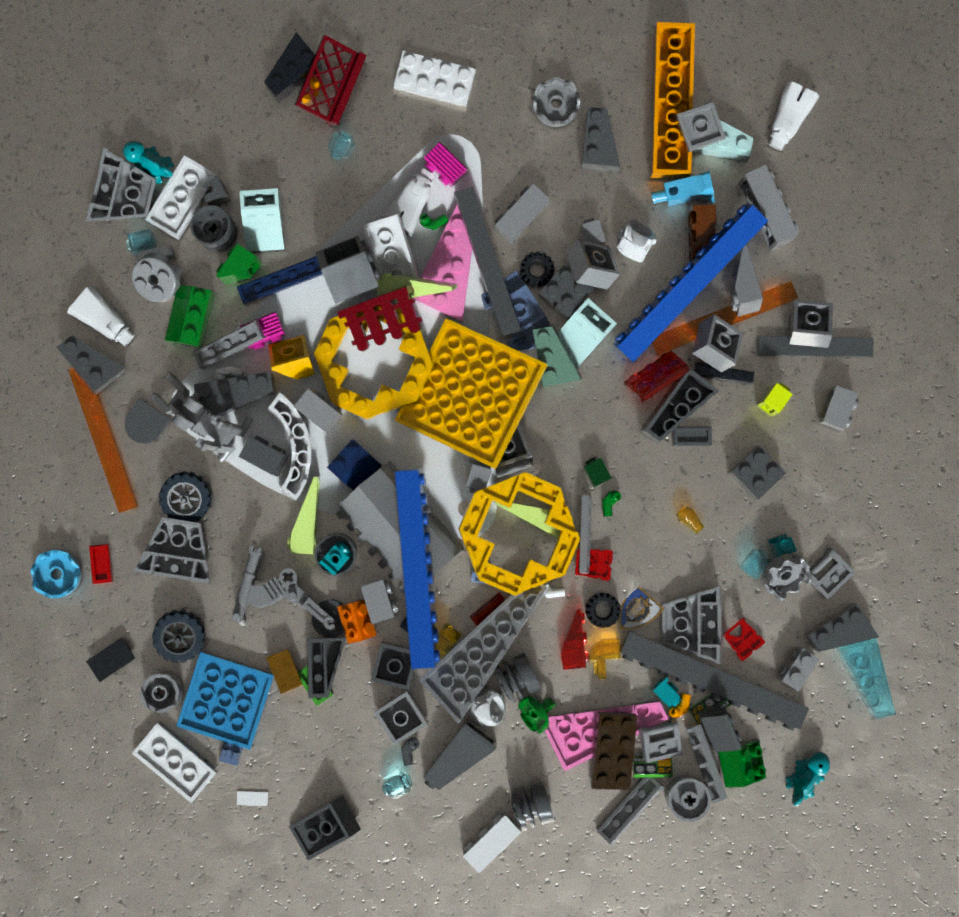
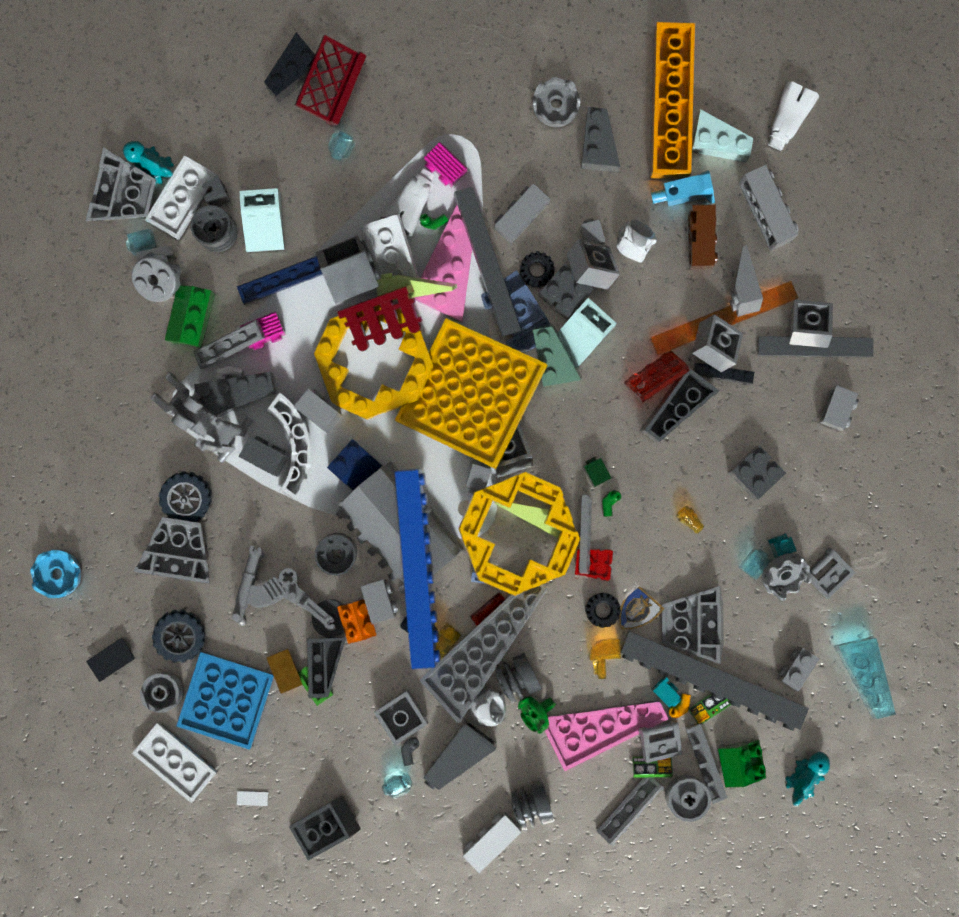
(90, 365): dark grey wedge -> none
(99, 315): white piece -> none
(101, 563): red tile -> none
(105, 445): clear orange tile -> none
(145, 422): dark grey tile -> none
(230, 754): sand blue tile -> none
(239, 266): green slope -> none
(291, 357): yellow slope -> none
(305, 529): yellowish green slope -> none
(314, 85): light orange arm -> none
(330, 563): teal brick -> none
(393, 666): dark grey brick -> none
(434, 78): white plate -> none
(553, 592): white arm -> none
(572, 650): clear red slope -> none
(613, 750): dark brown plate -> none
(690, 281): blue brick -> none
(692, 436): dark grey tile -> none
(700, 127): light grey plate -> none
(719, 728): dark grey slope -> none
(746, 643): red piece -> none
(775, 399): neon yellow brick -> none
(841, 629): dark grey wedge -> none

